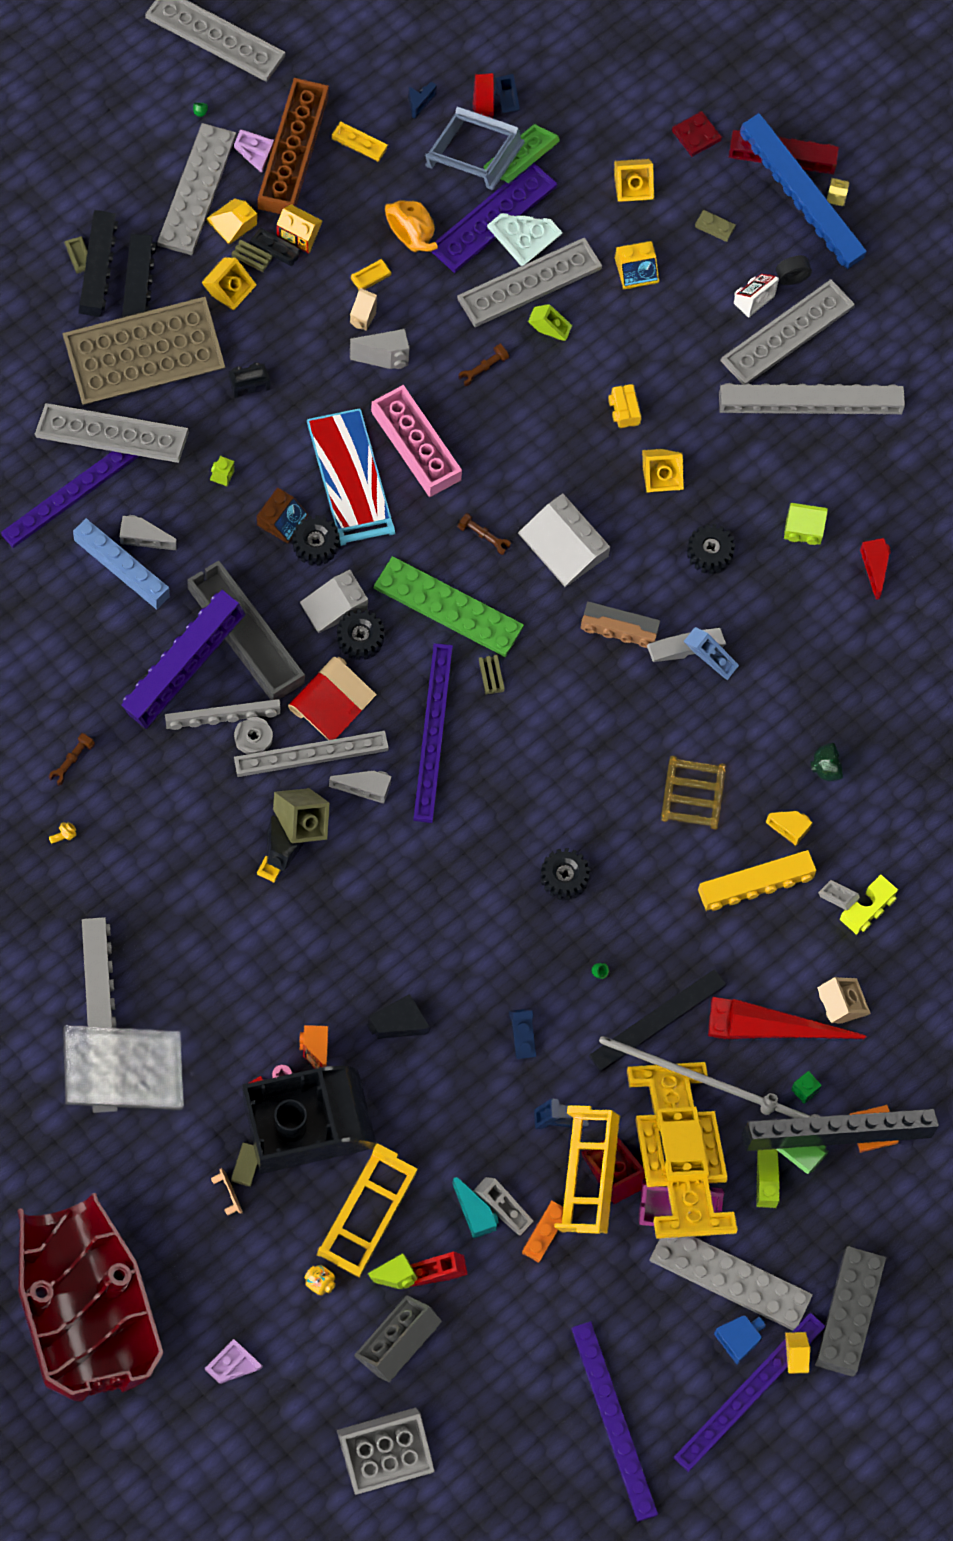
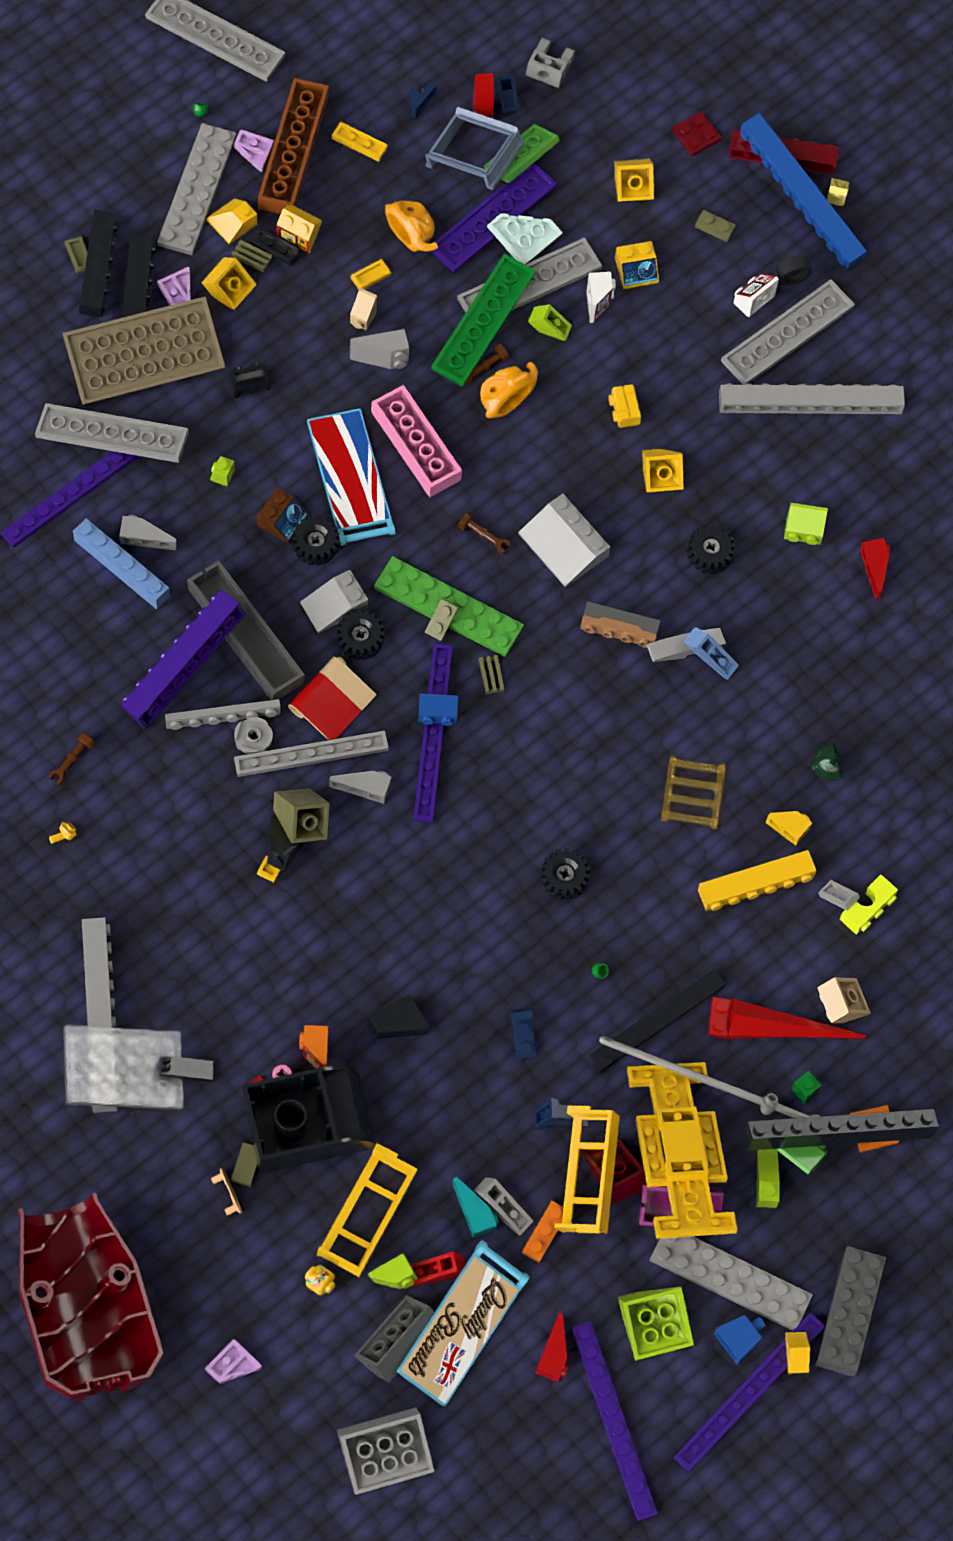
(176, 286): none -> lavender wing
(186, 1068): none -> hinge
(438, 709): none -> blue brick
(441, 619): none -> plate
(461, 1325): none -> flag
(483, 320): none -> green plate
(507, 390): none -> light orange piece
(546, 67): none -> light grey brick
(554, 1356): none -> red slope
(599, 293): none -> white slope
(656, 1321): none -> lime slope

